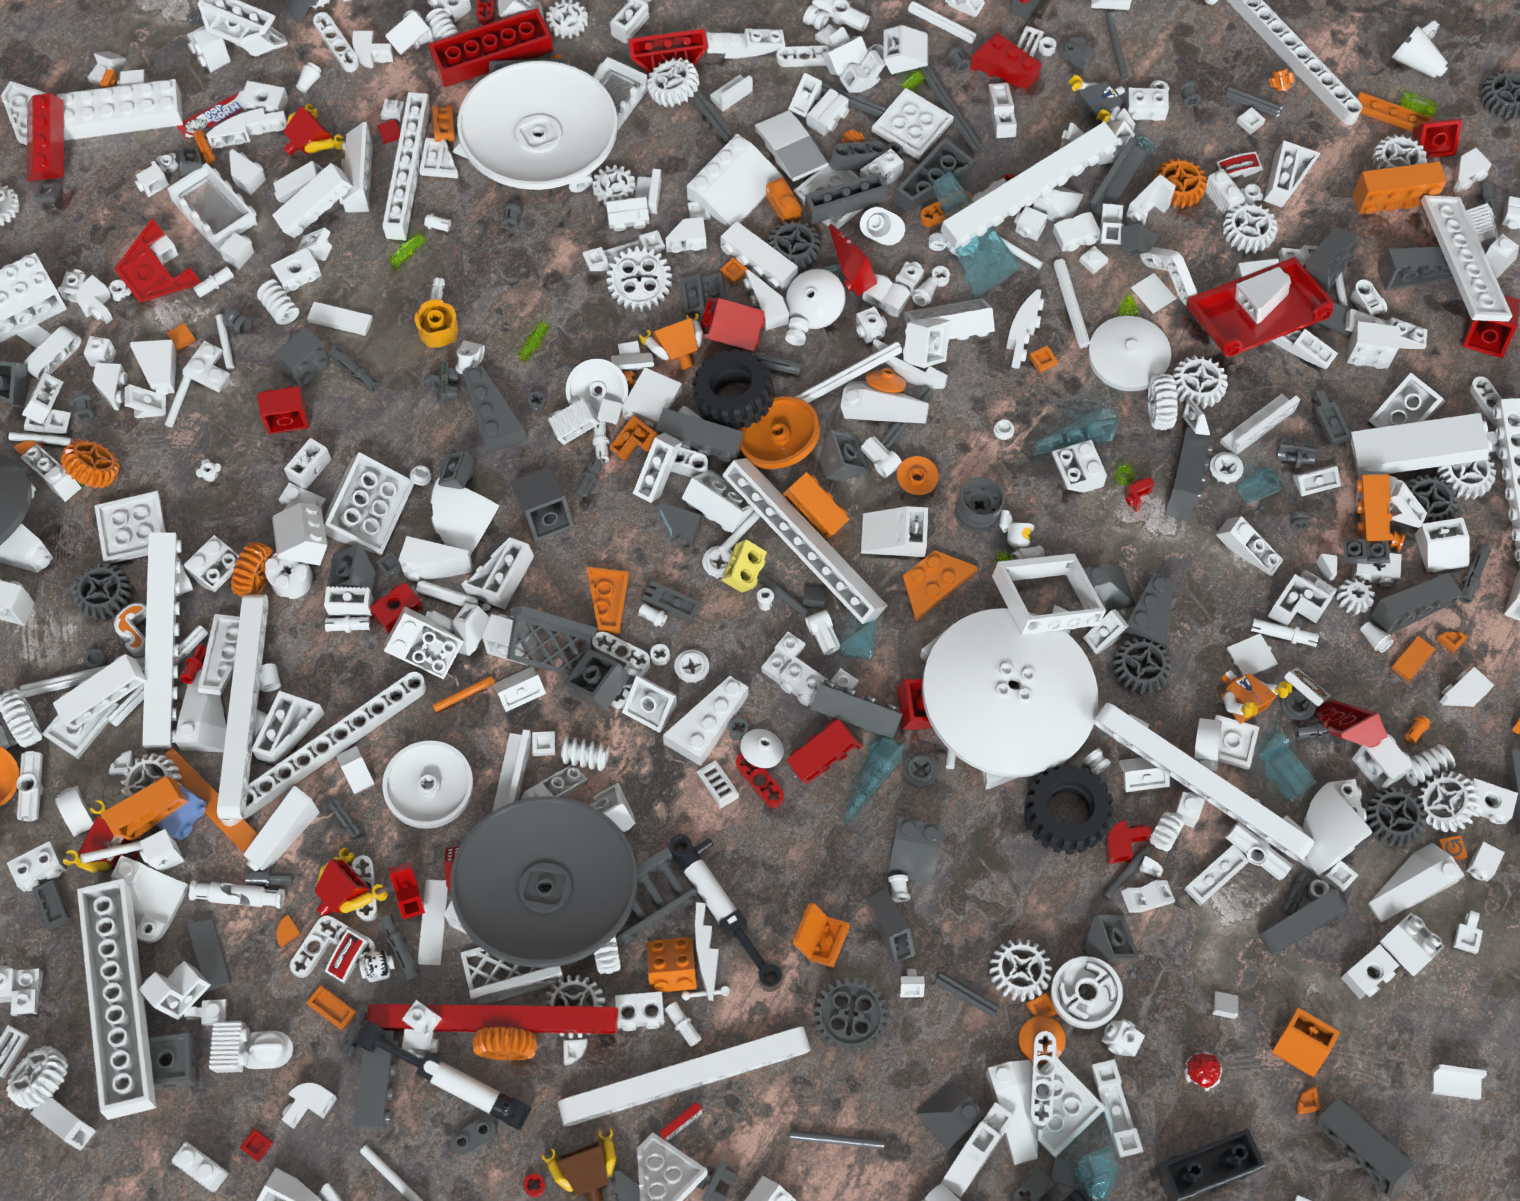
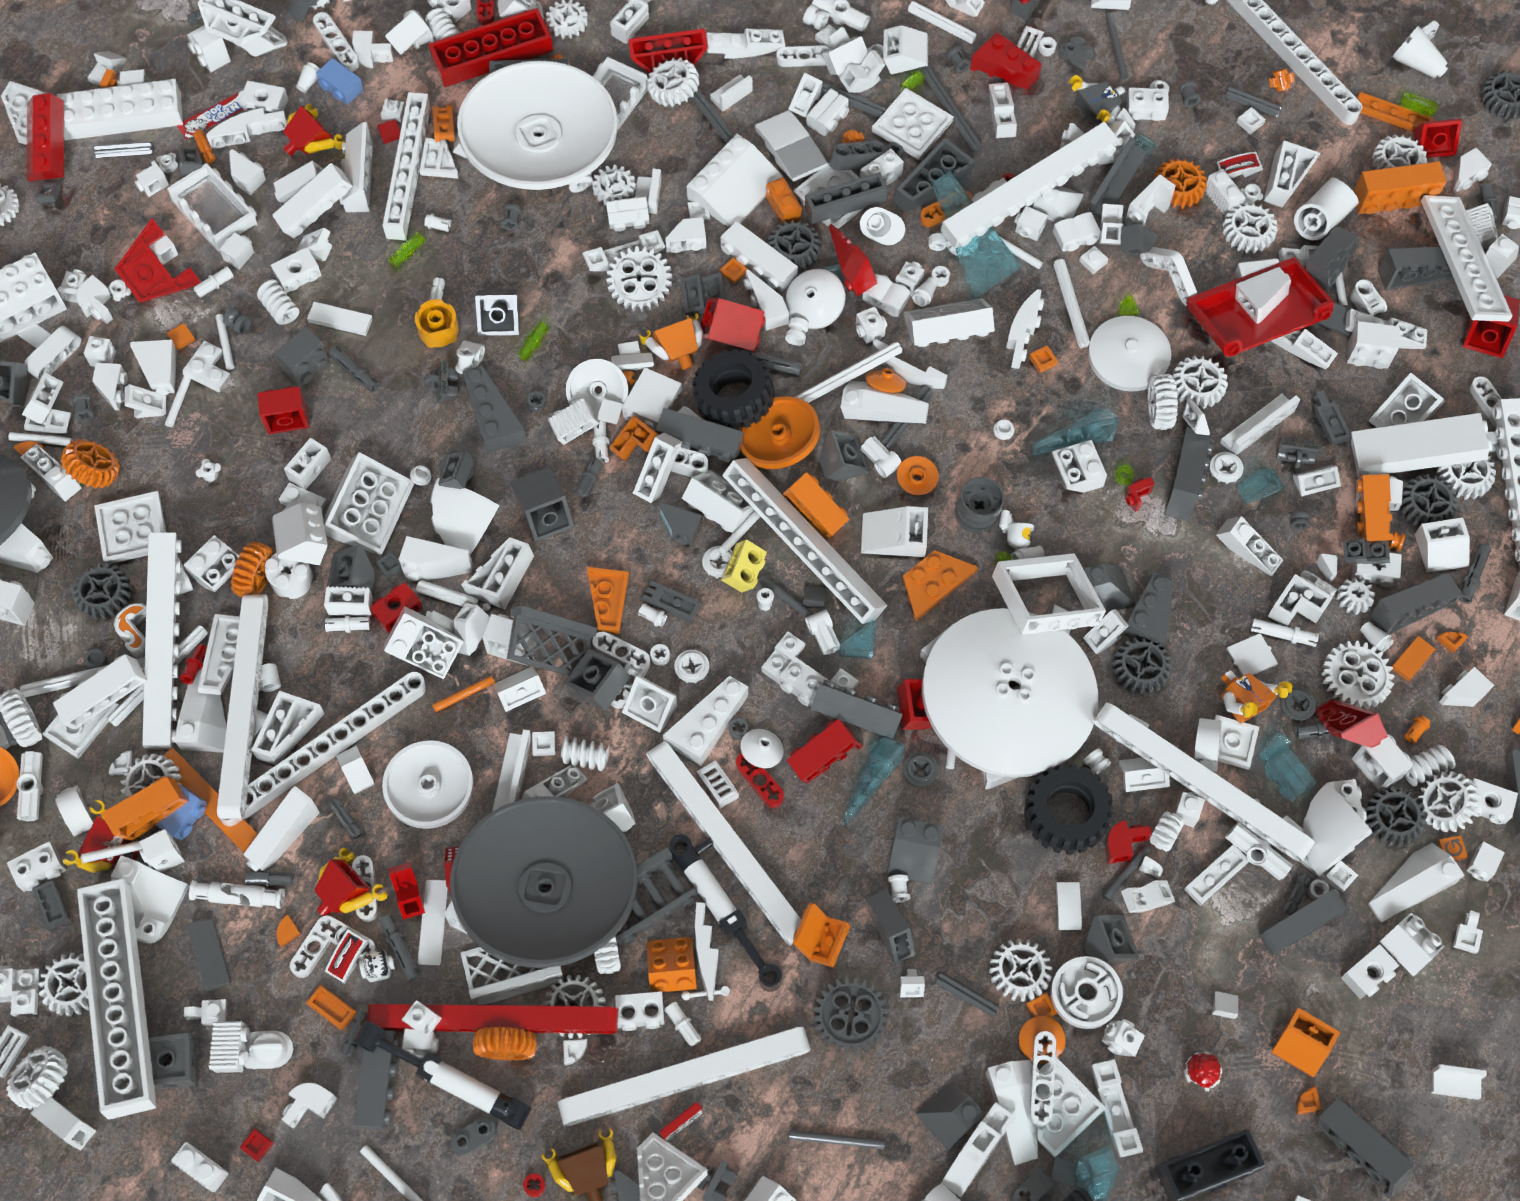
(77, 976): none -> white gear
(123, 149): none -> axle
(177, 992): white brick -> none
(339, 81): none -> medium blue brick
(497, 312): none -> dark grey slope
(725, 841): none -> white beam
(926, 342): white slope -> none
(1068, 906): none -> white slope
(1153, 293): white sticker -> none
(1307, 686): white tile -> none
(1325, 209): none -> white brick
(1357, 675): none -> white gear
(1406, 507): white slope -> none

